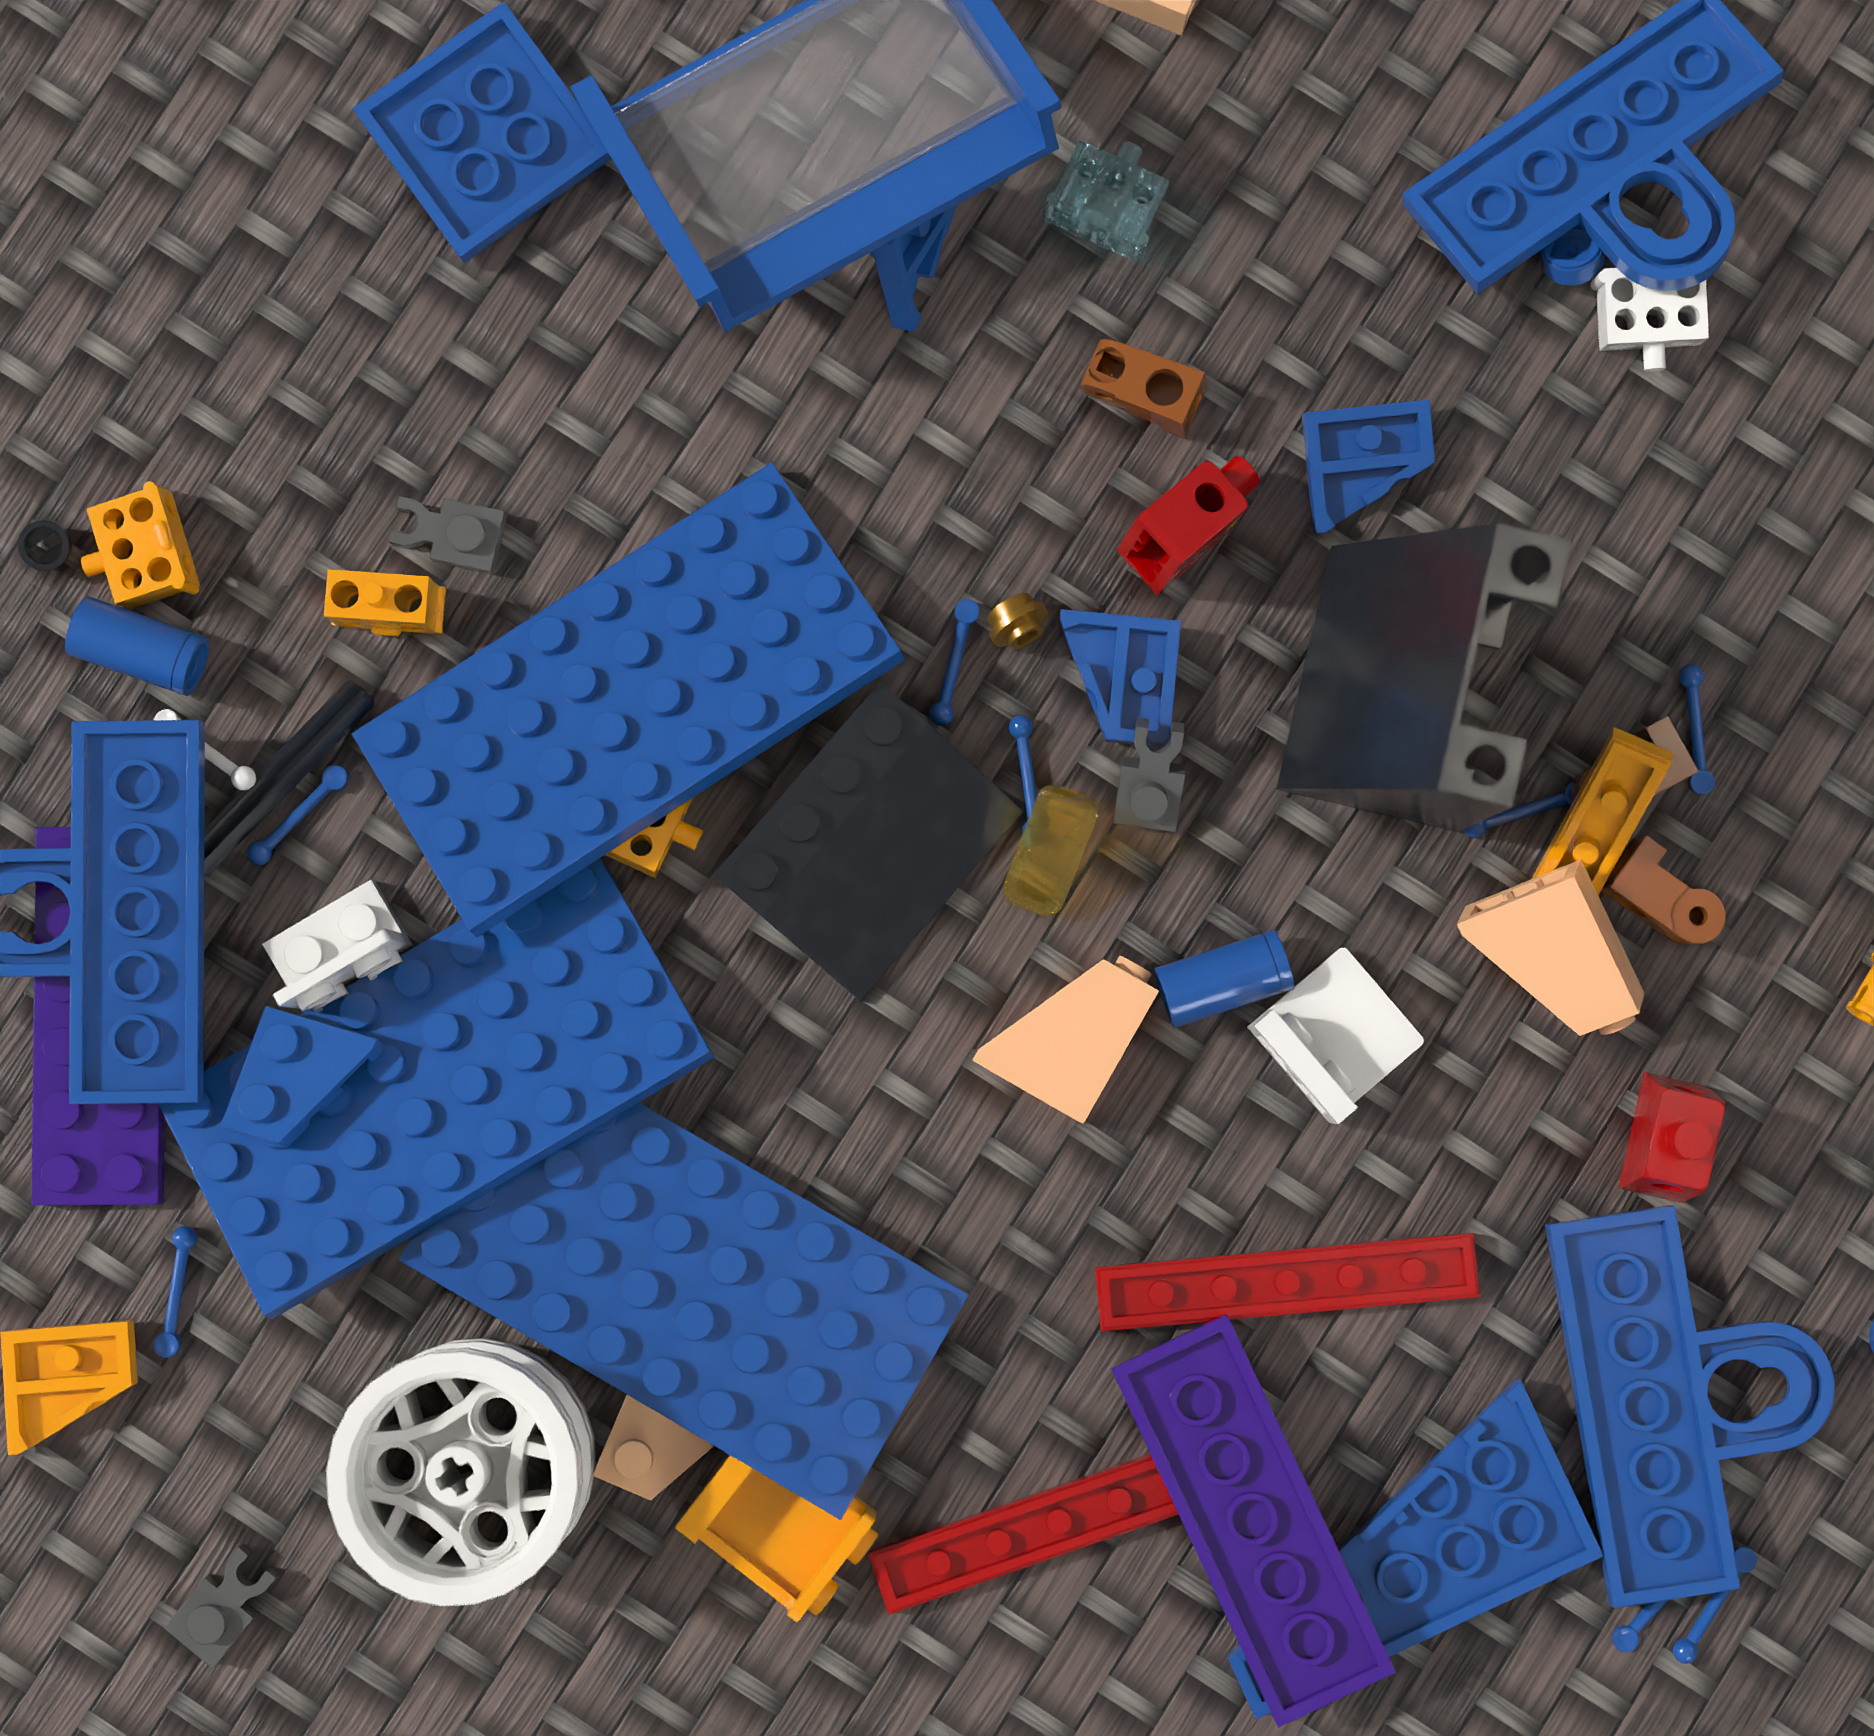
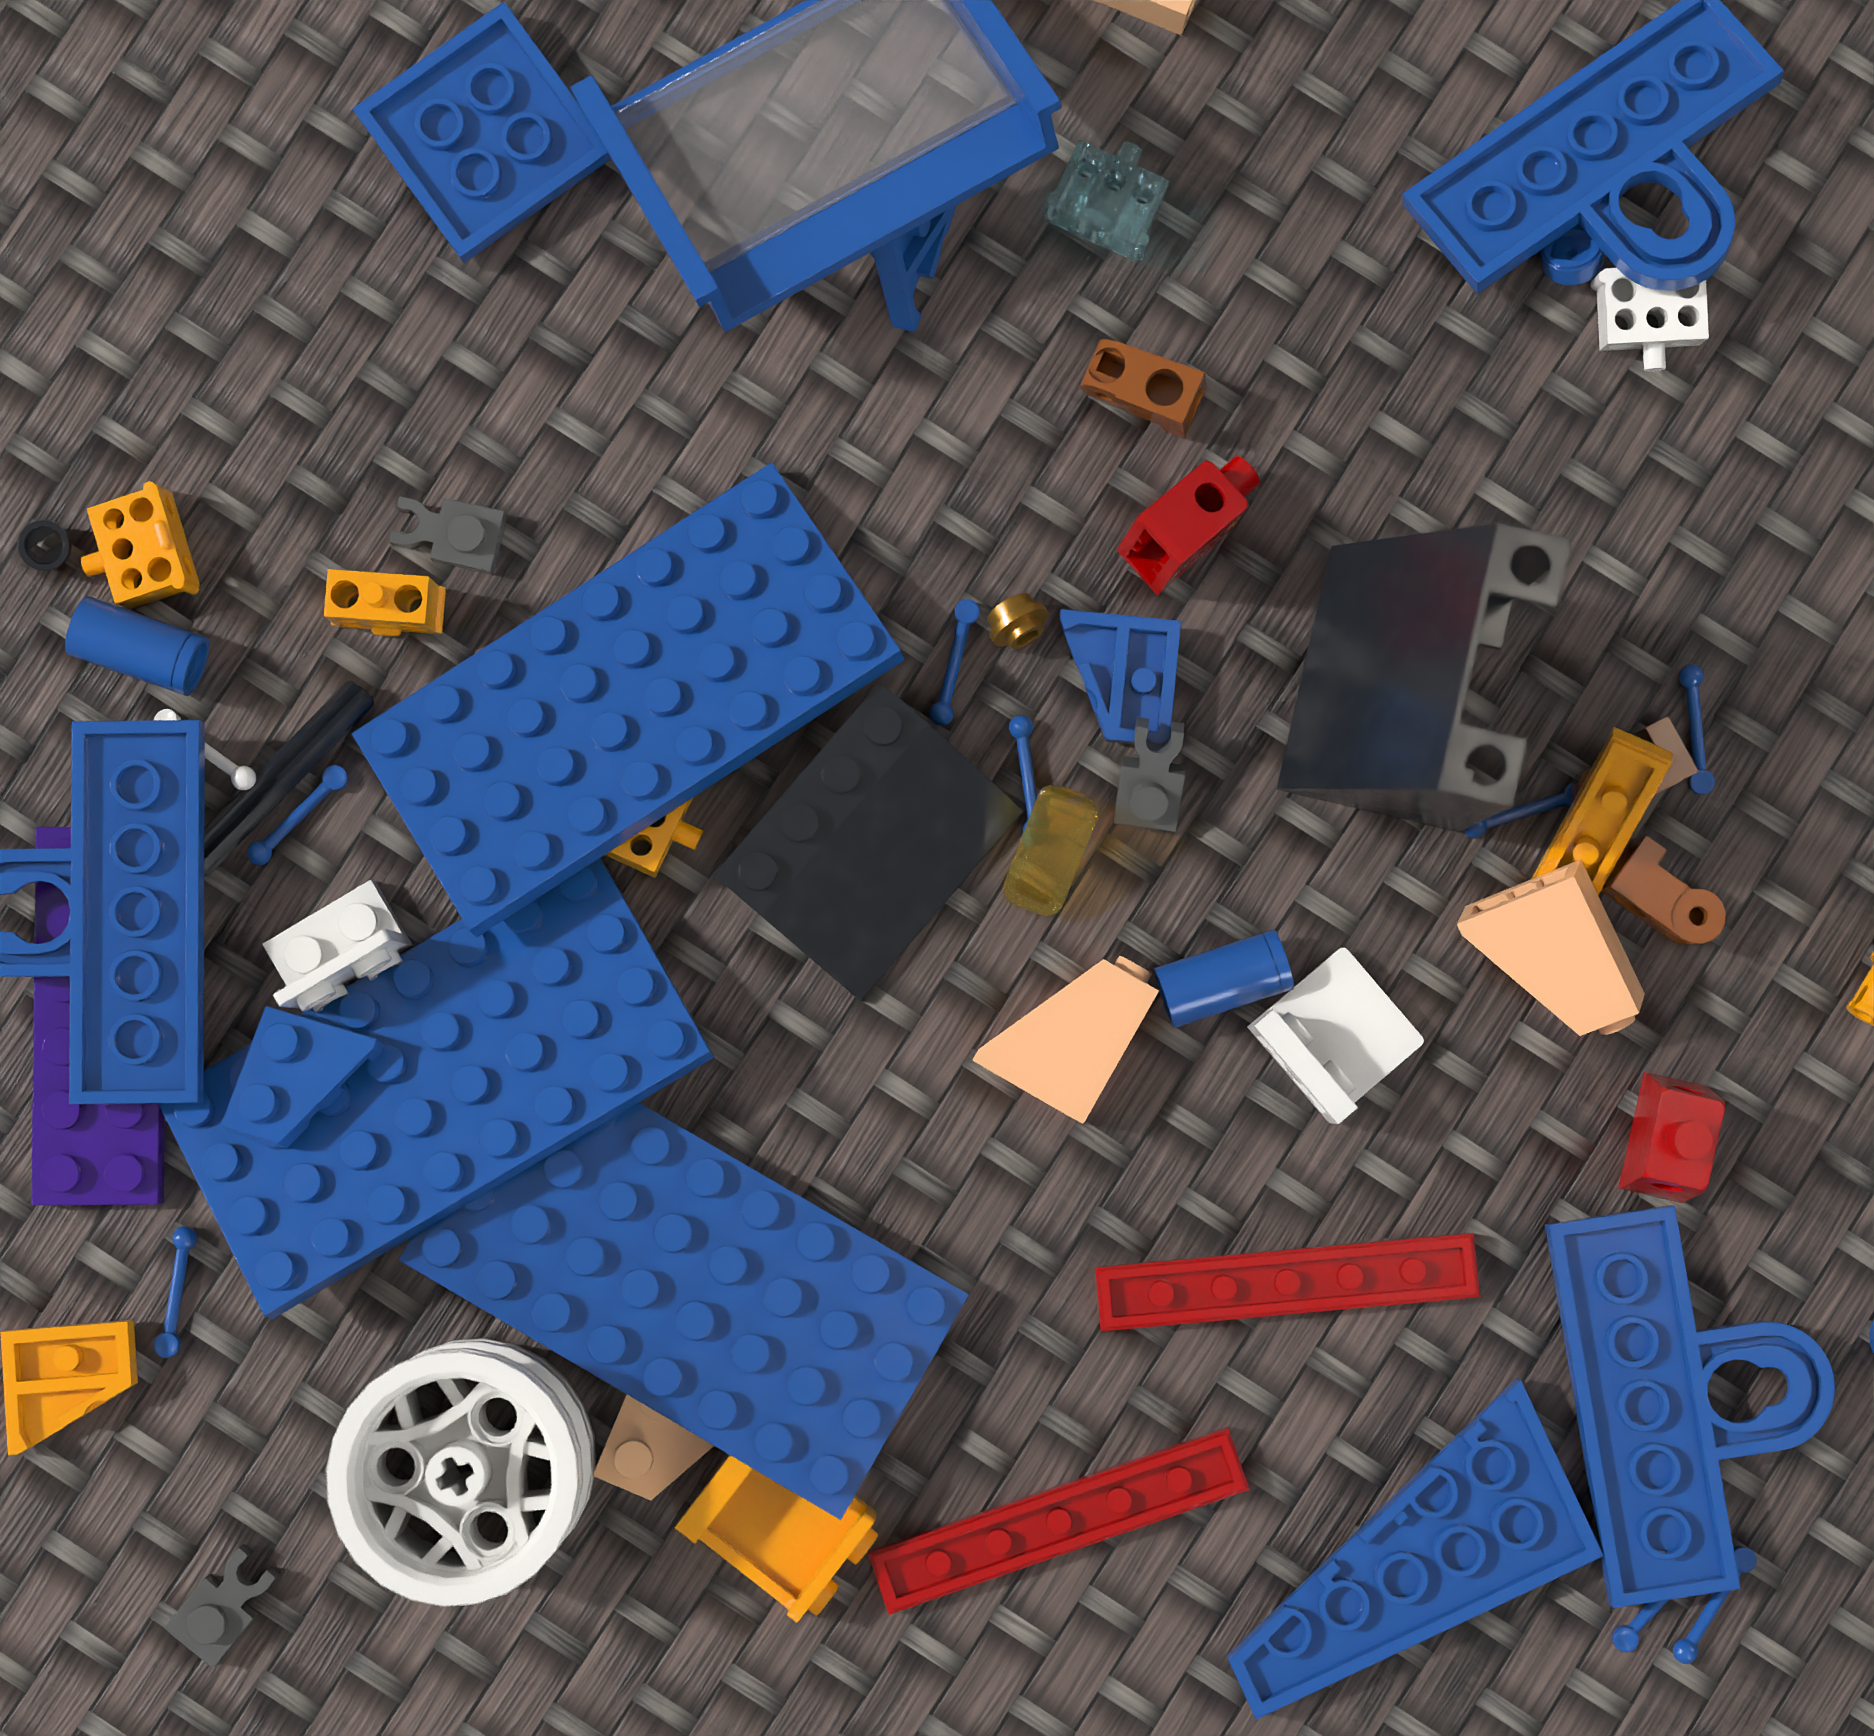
(1253, 1520): dark purple plate -> none
(1362, 455): blue wing -> none

